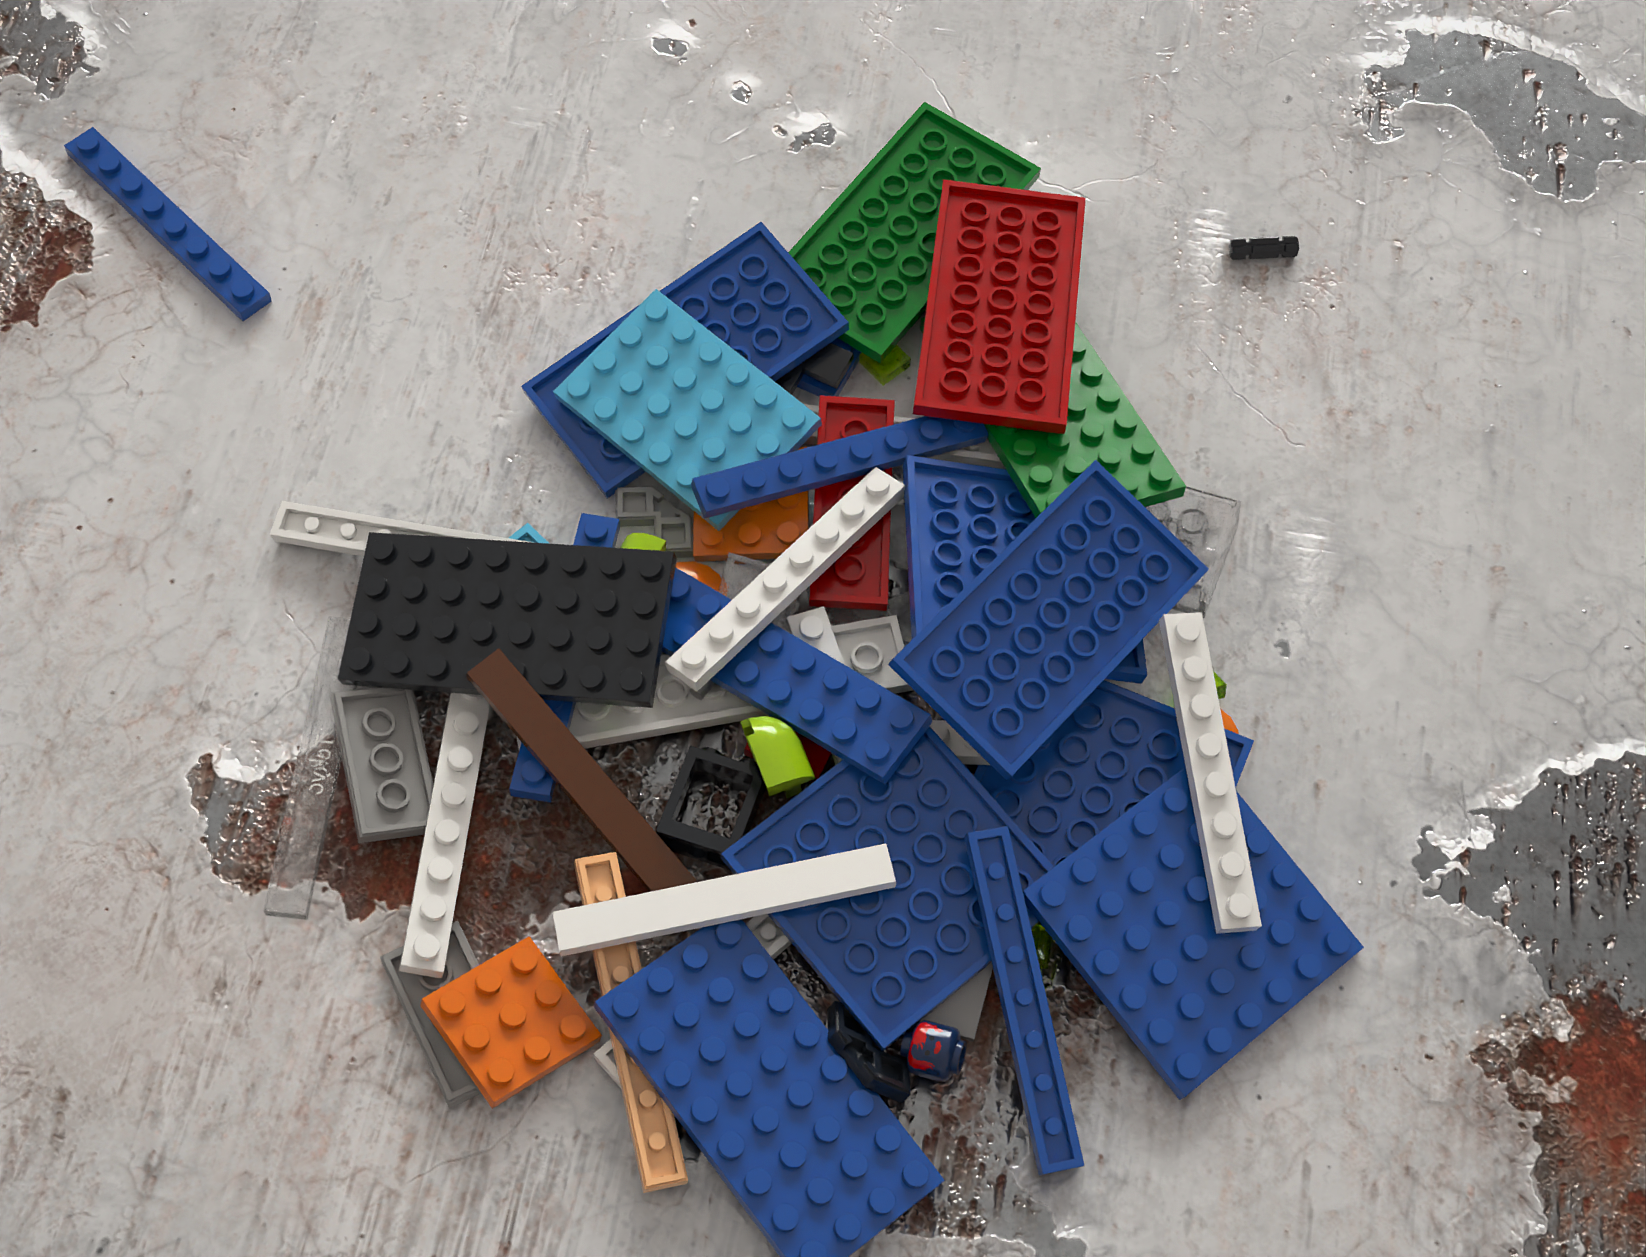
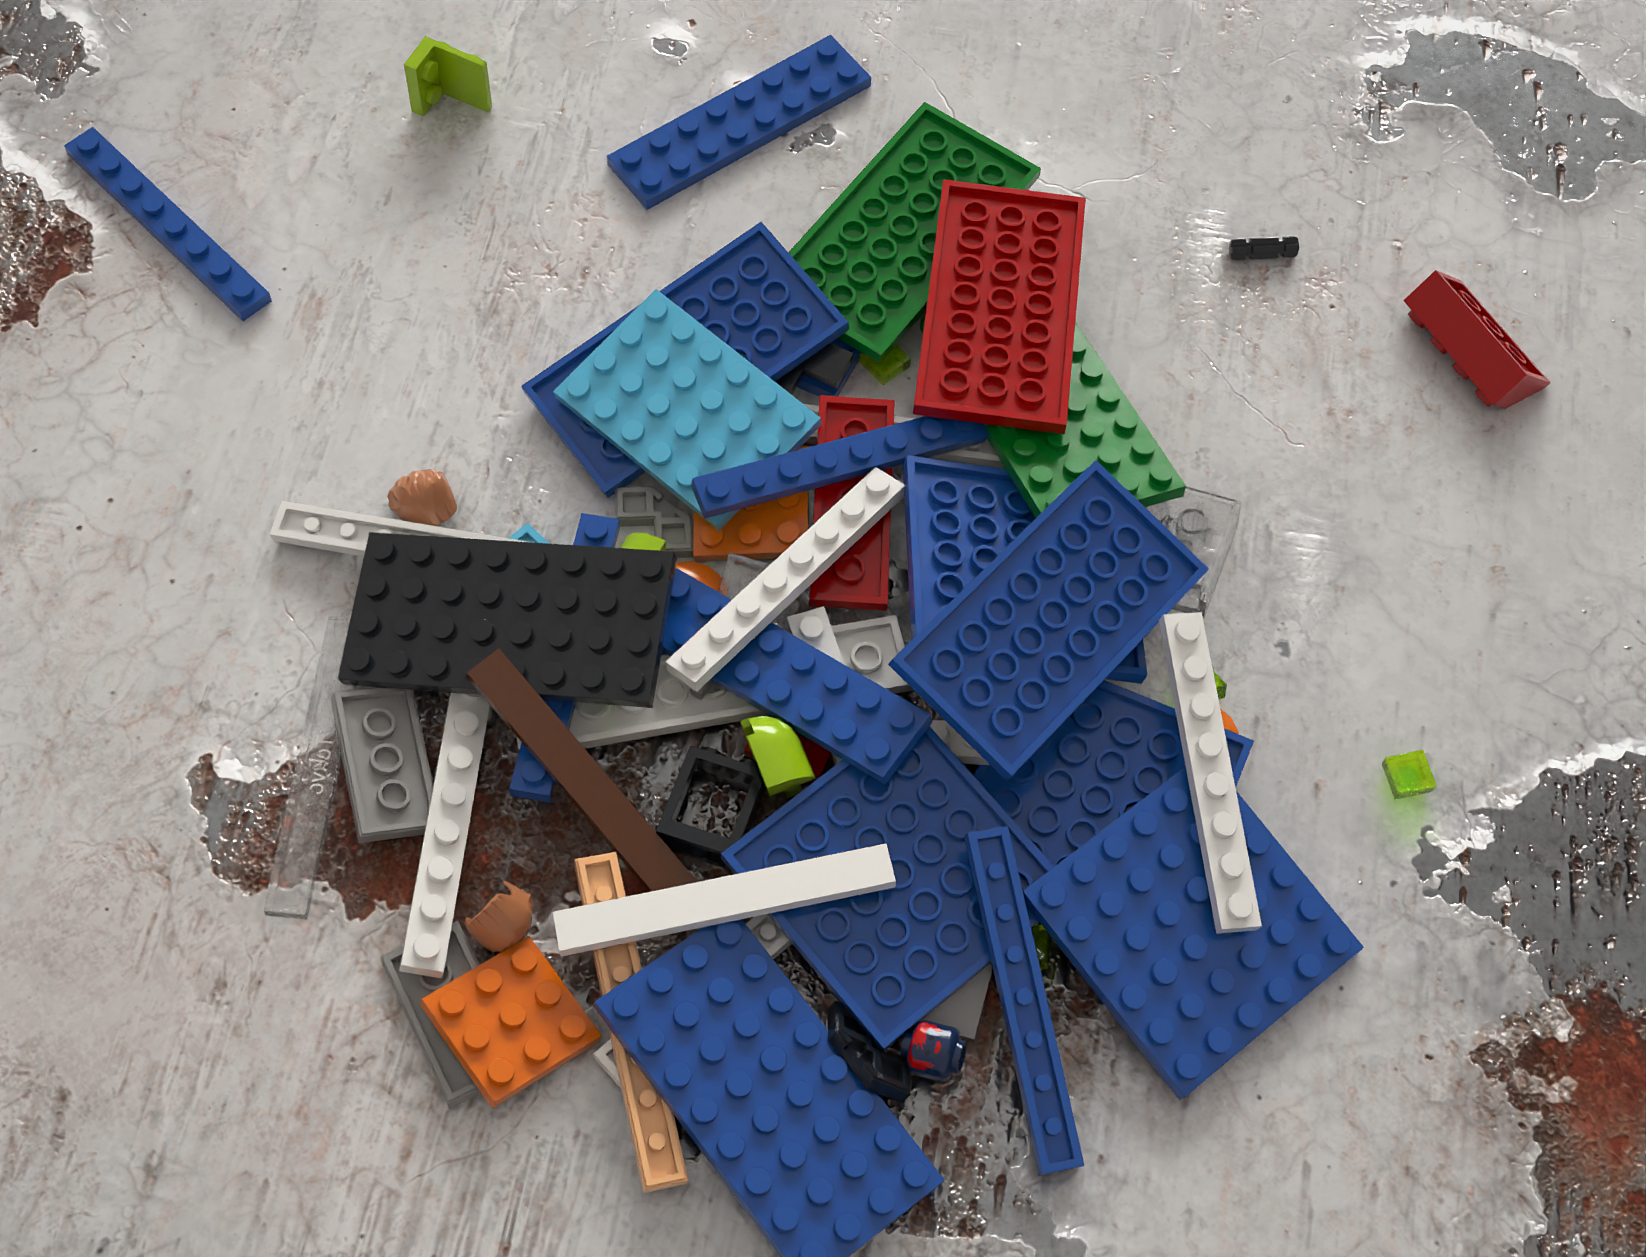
(423, 498): none -> nougat hair
(441, 69): none -> lime bracket
(502, 920): none -> nougat hair
(738, 121): none -> blue plate
(1409, 774): none -> clear neon green plate
(1474, 341): none -> red slope

